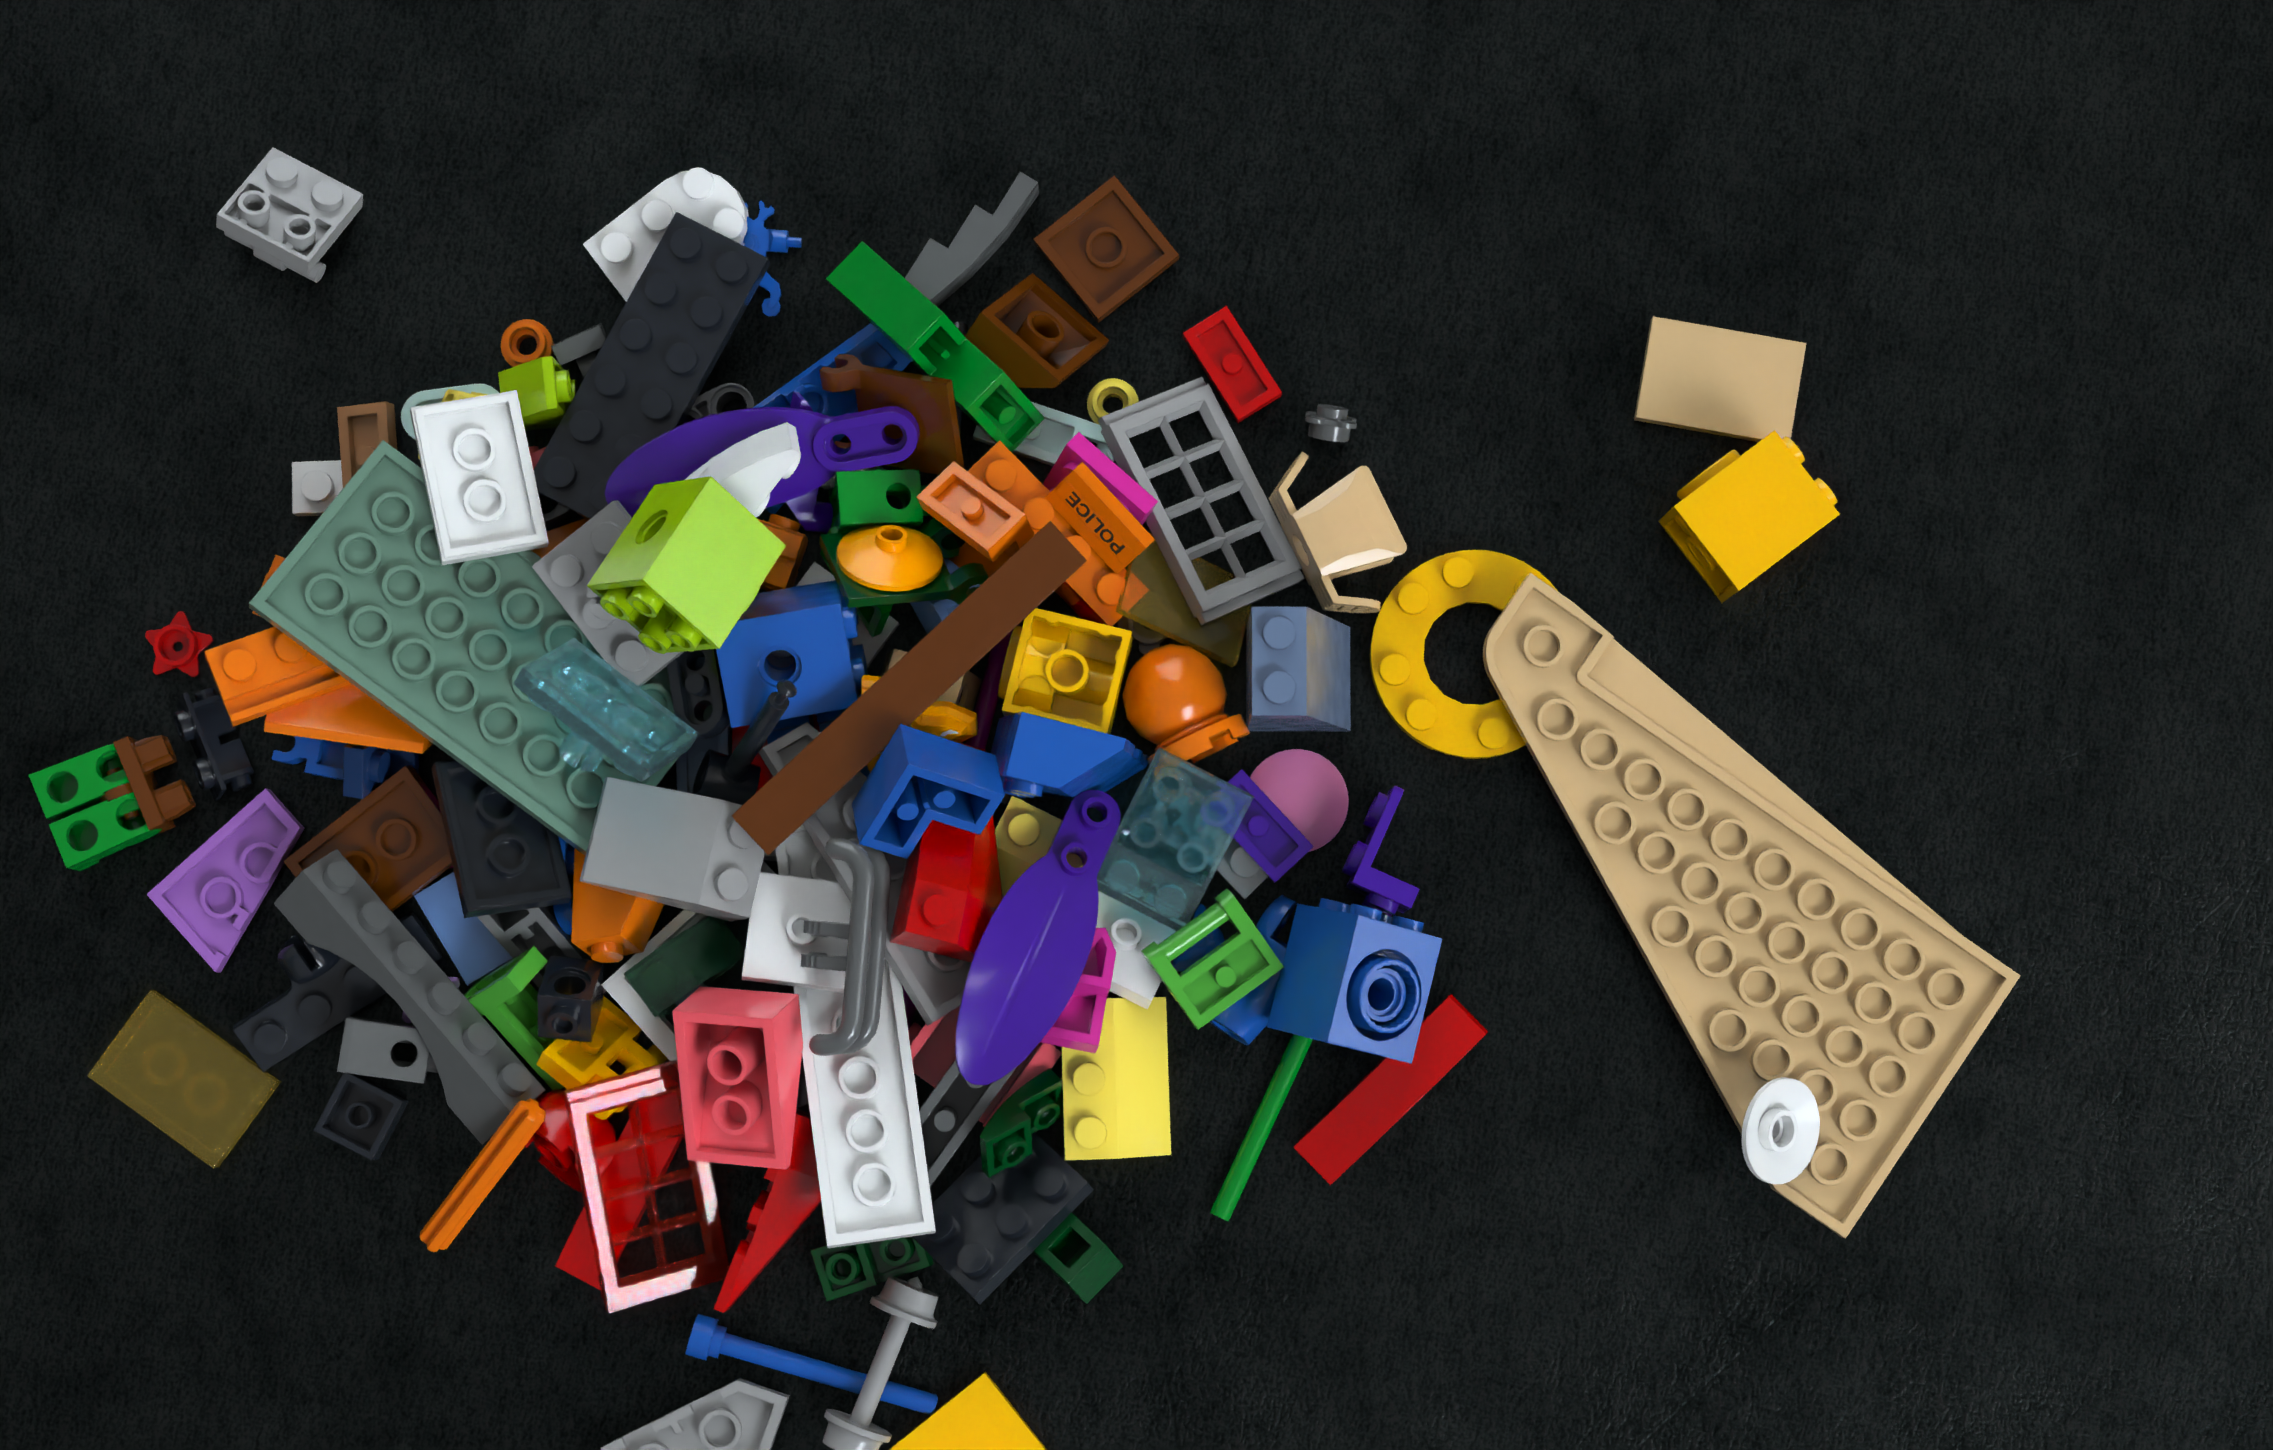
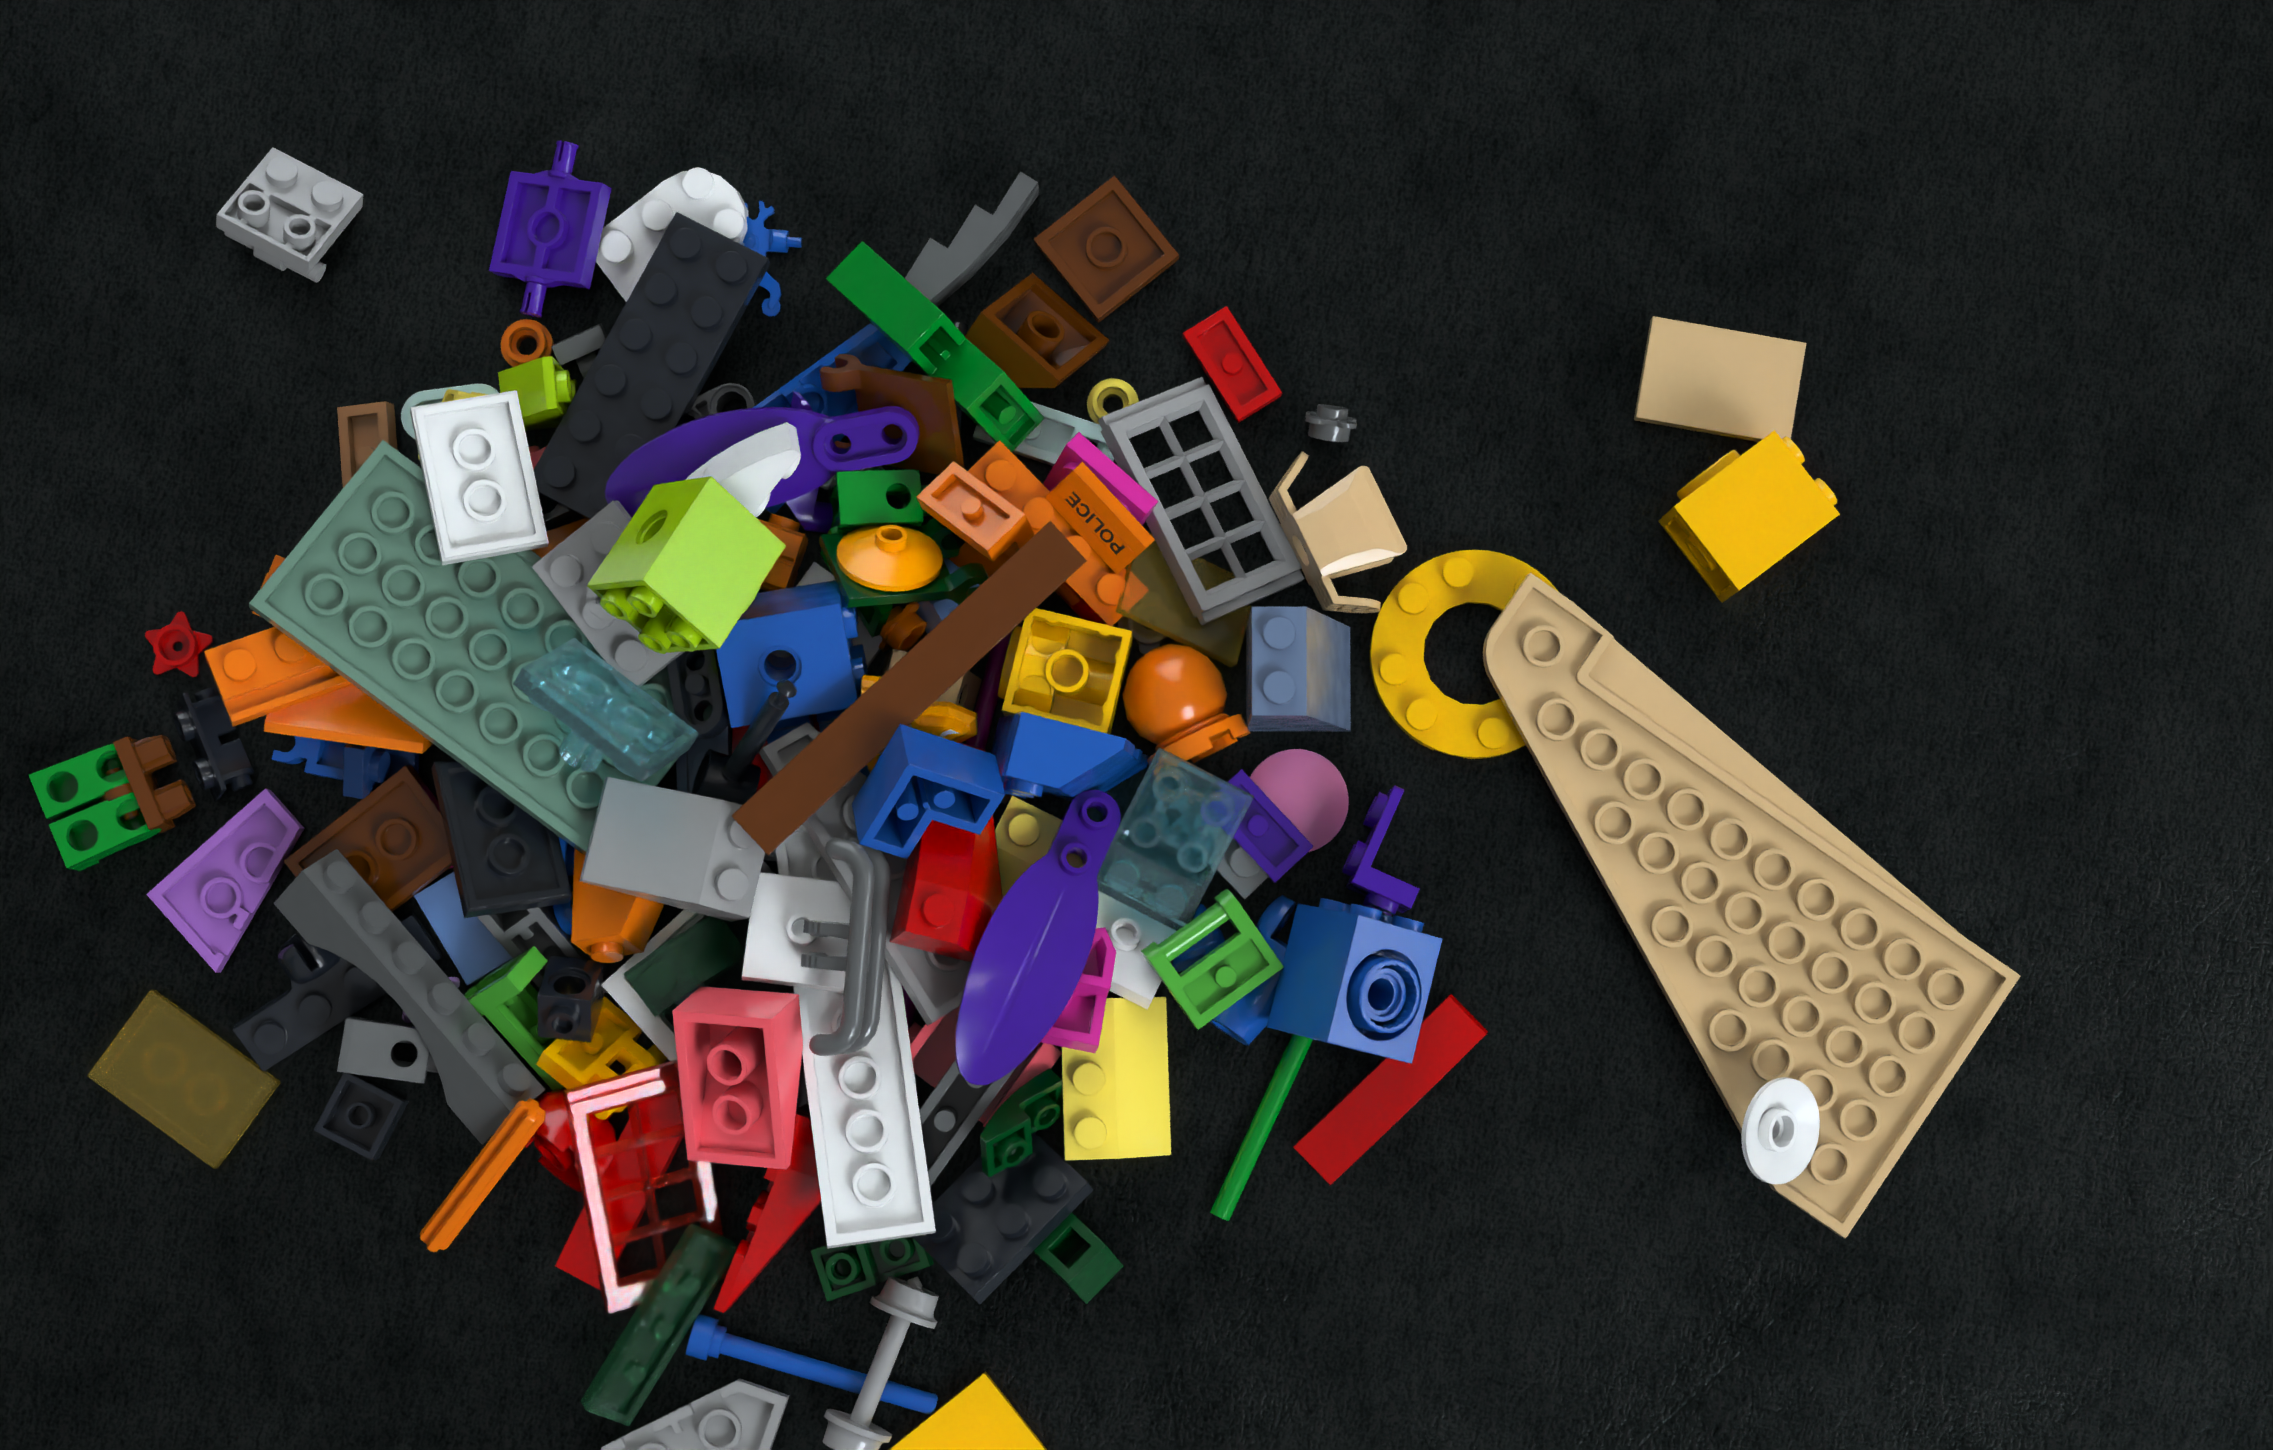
(315, 486): white plate -> none
(550, 229): none -> dark purple plate
(659, 1325): none -> clear green tile
(902, 628): none -> orange plate

